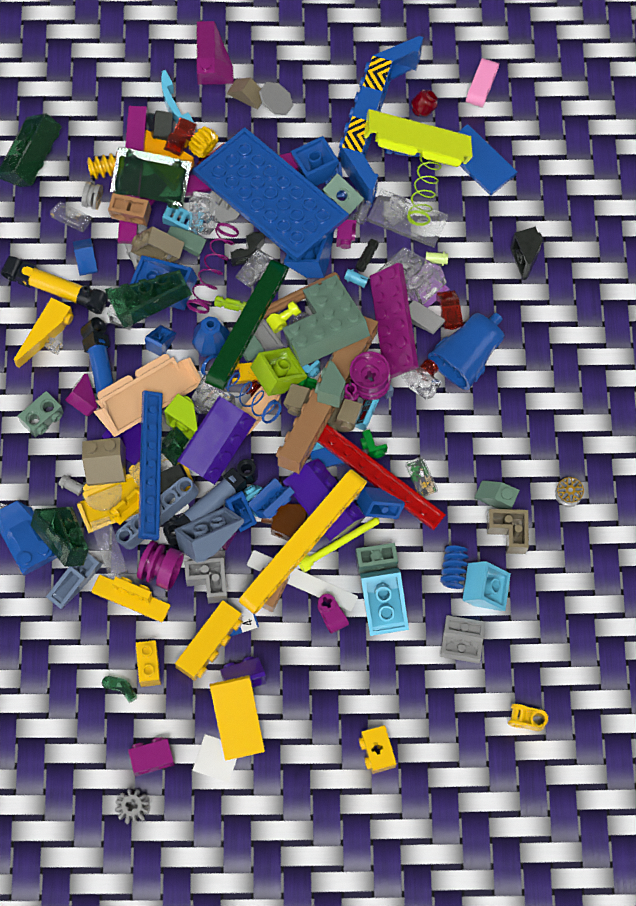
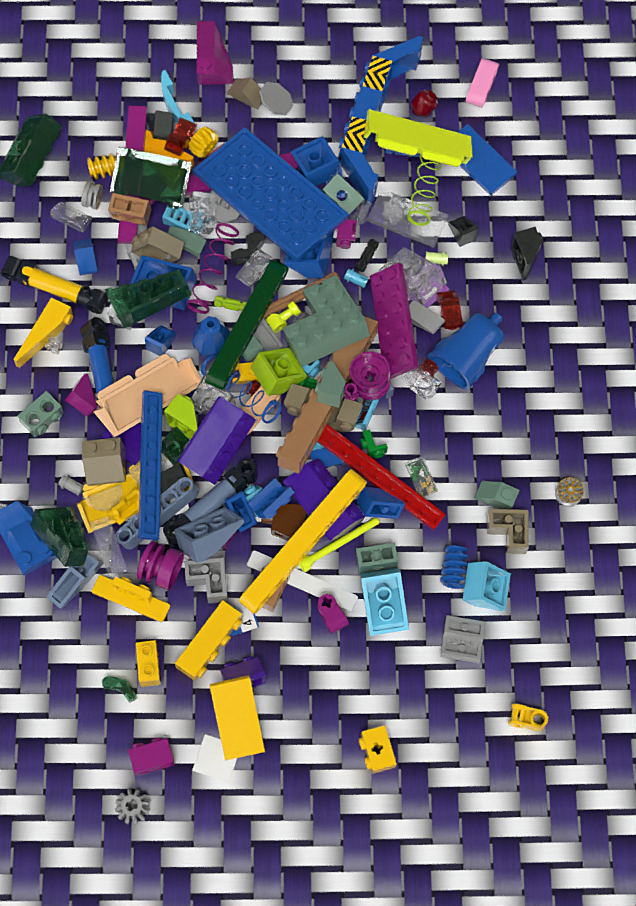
(464, 230): none -> pearl dark grey slope

